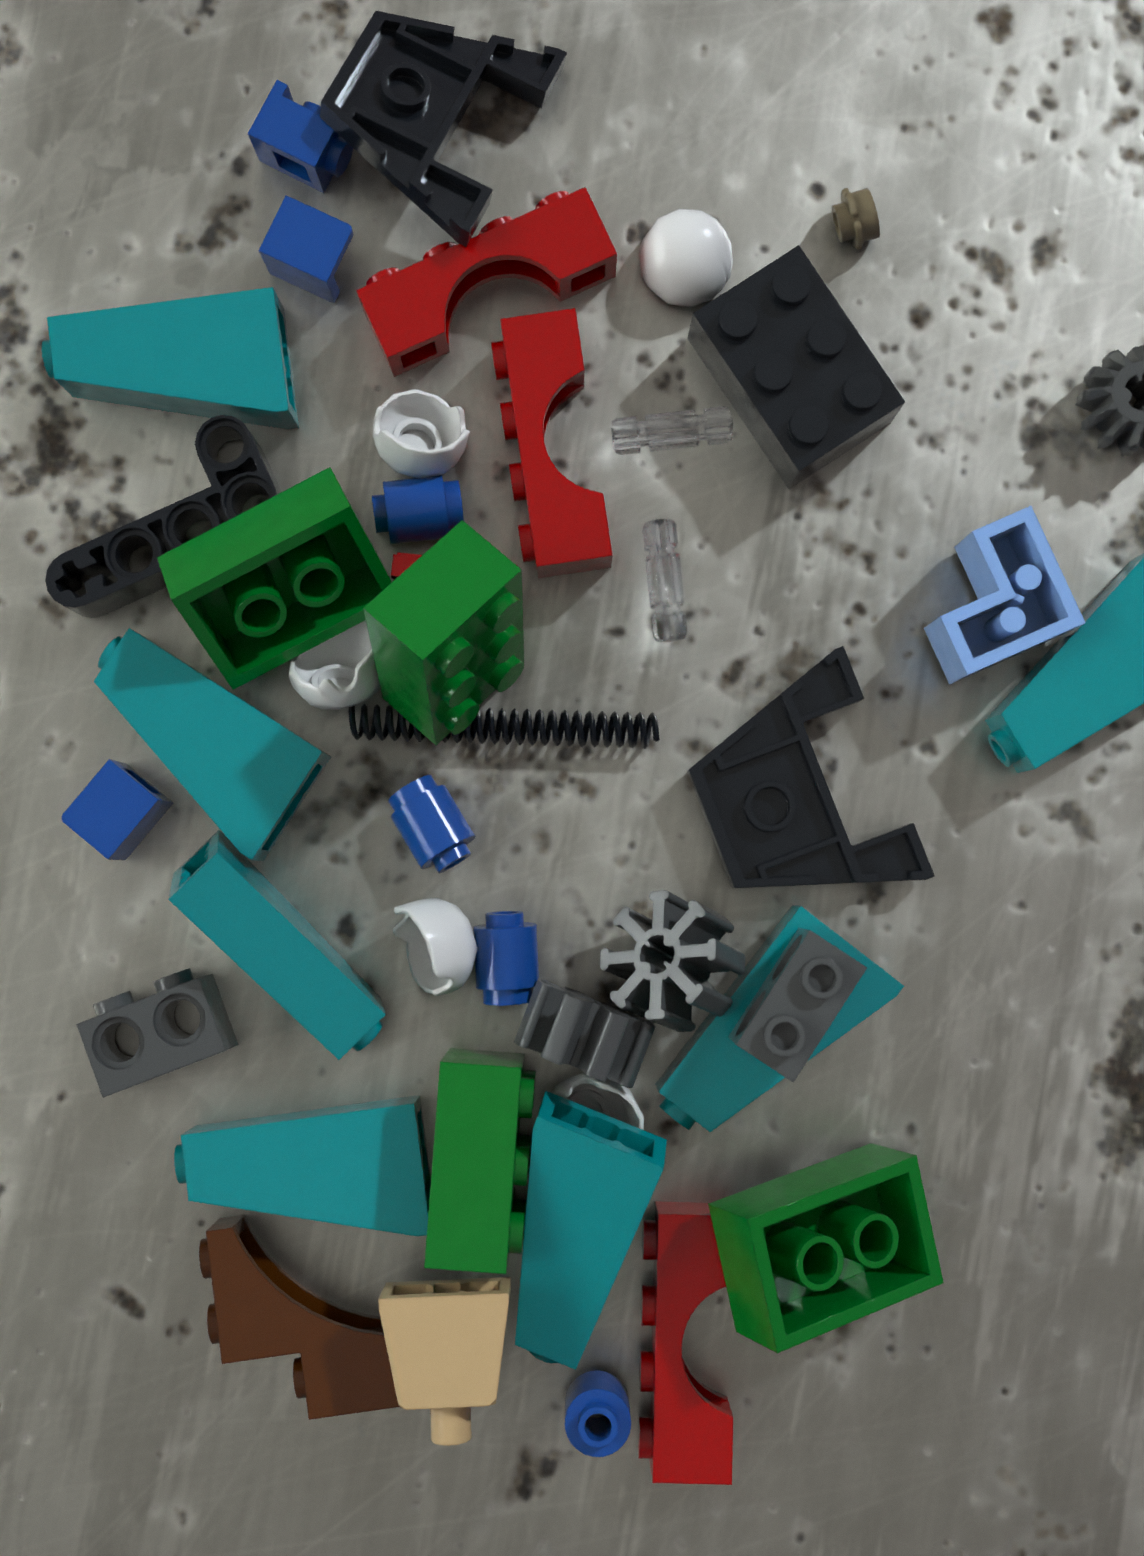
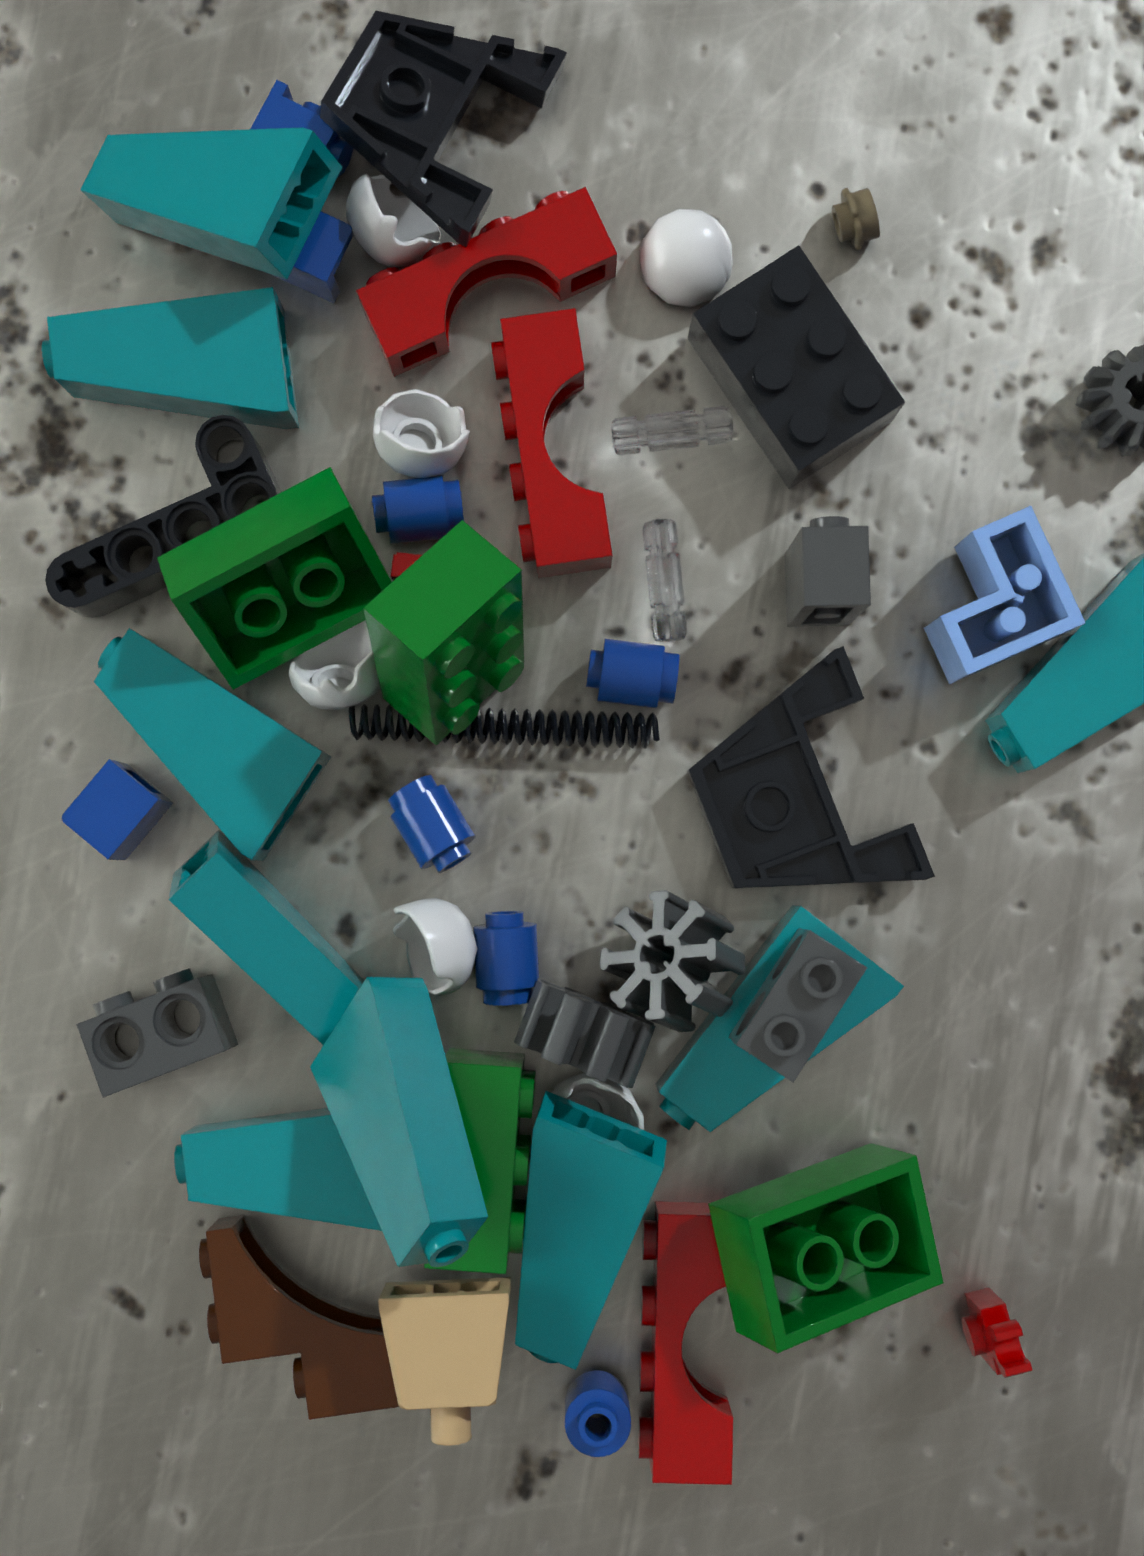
(218, 191): none -> teal slope
(388, 224): none -> white hair
(402, 1121): none -> teal slope
(633, 673): none -> blue brick
(827, 573): none -> dark grey brick
(993, 1334): none -> red plate

